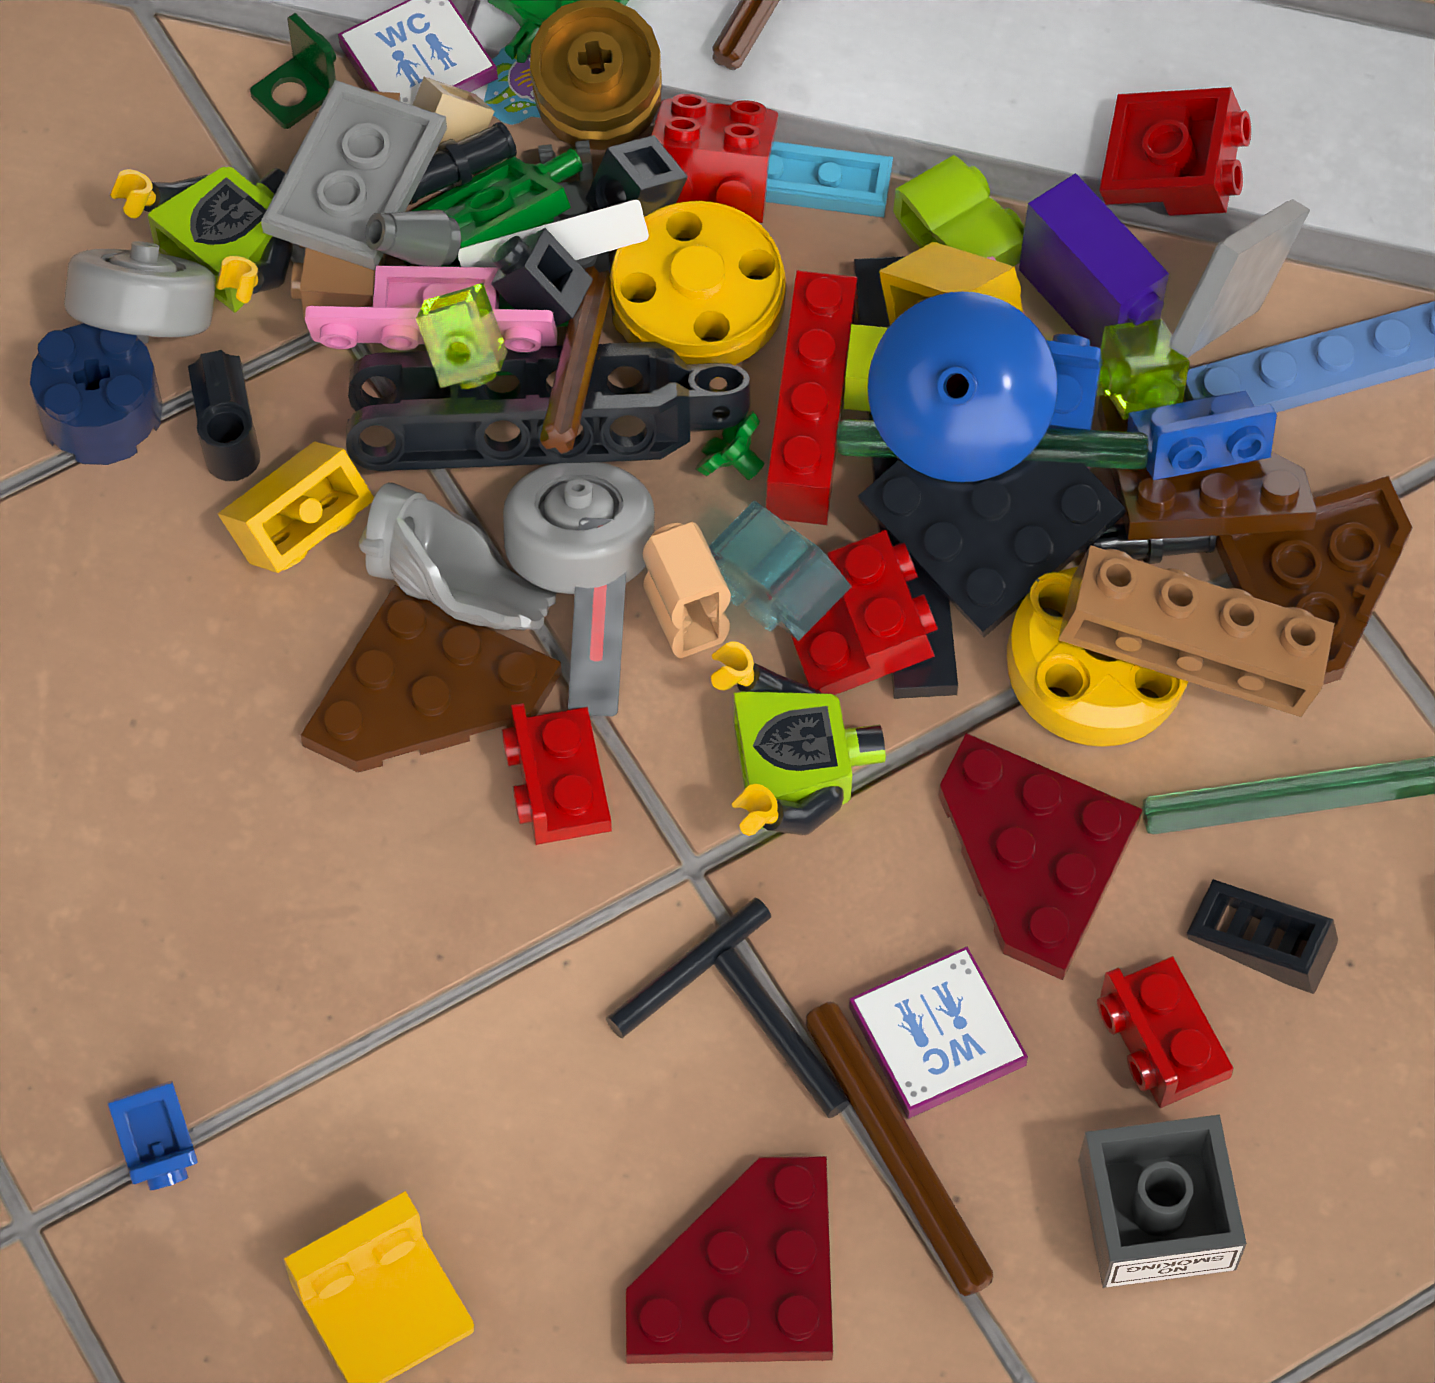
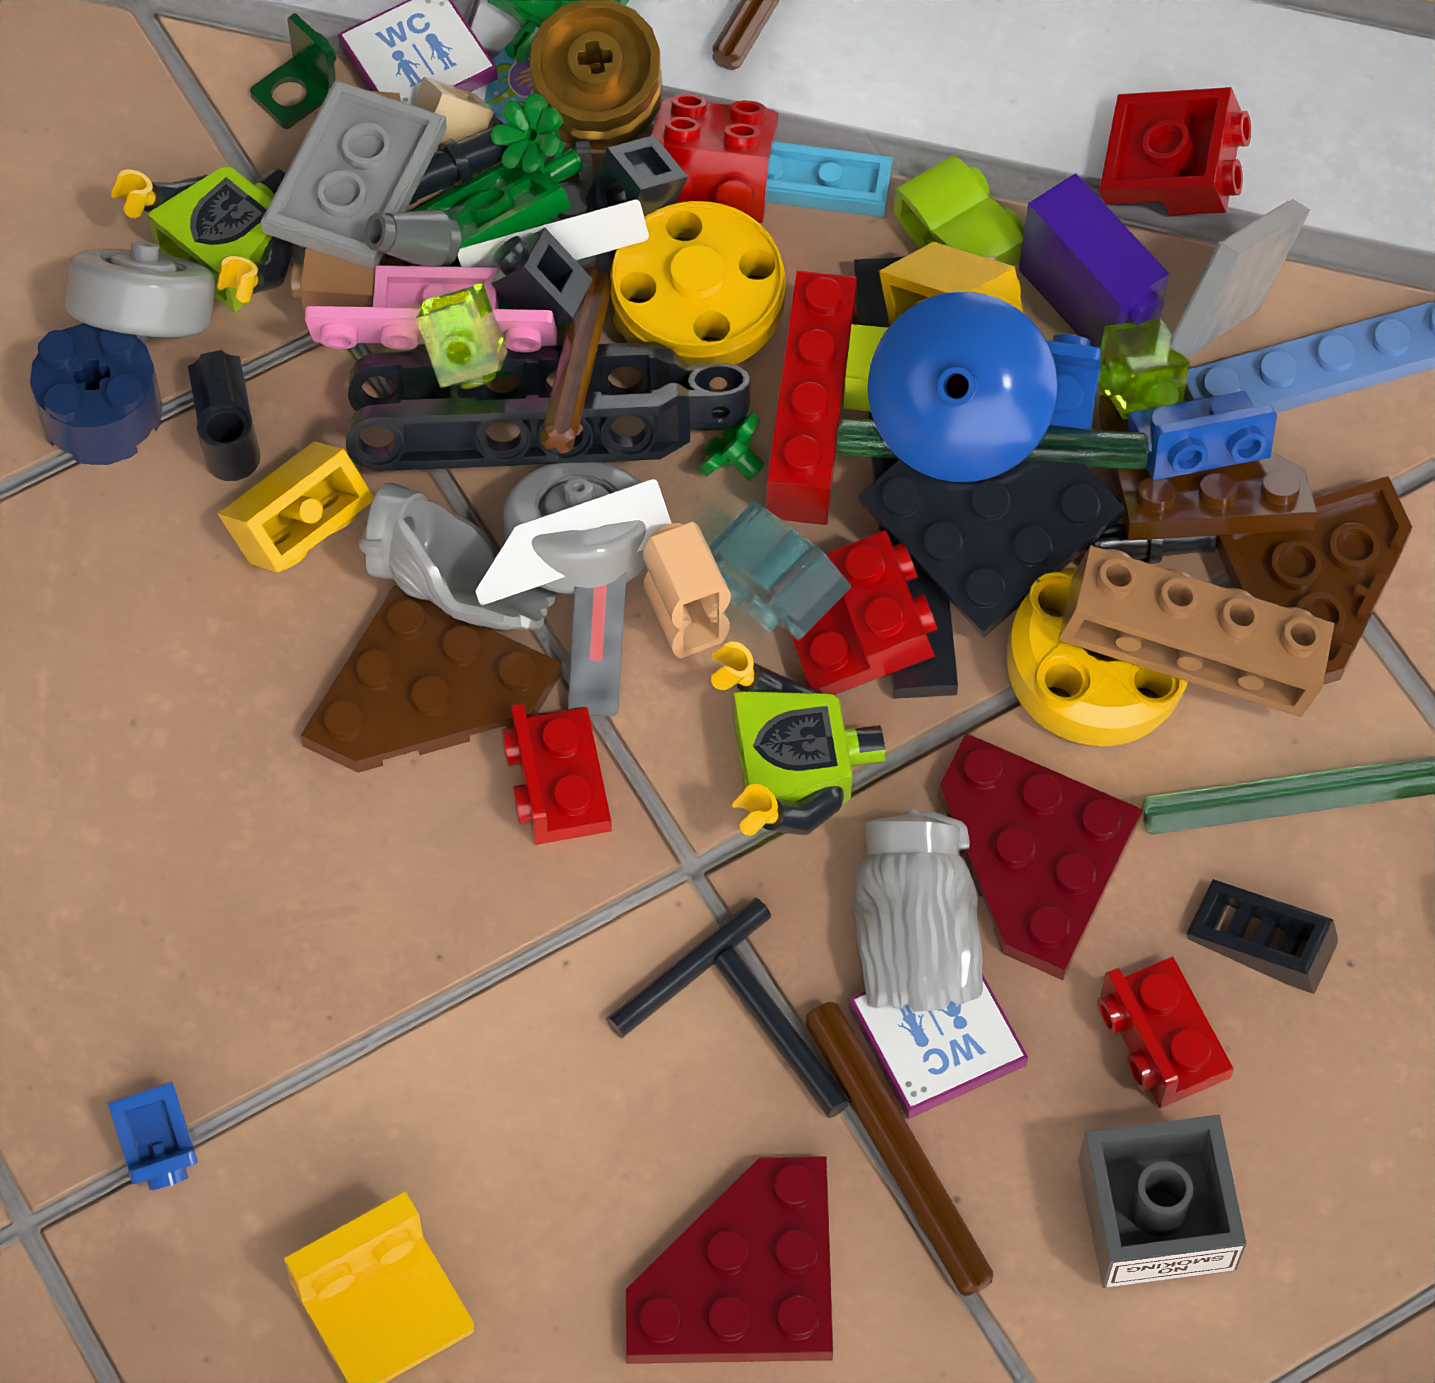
(521, 569): none -> white sticker
(529, 133): none -> green plant
(917, 913): none -> light grey hair

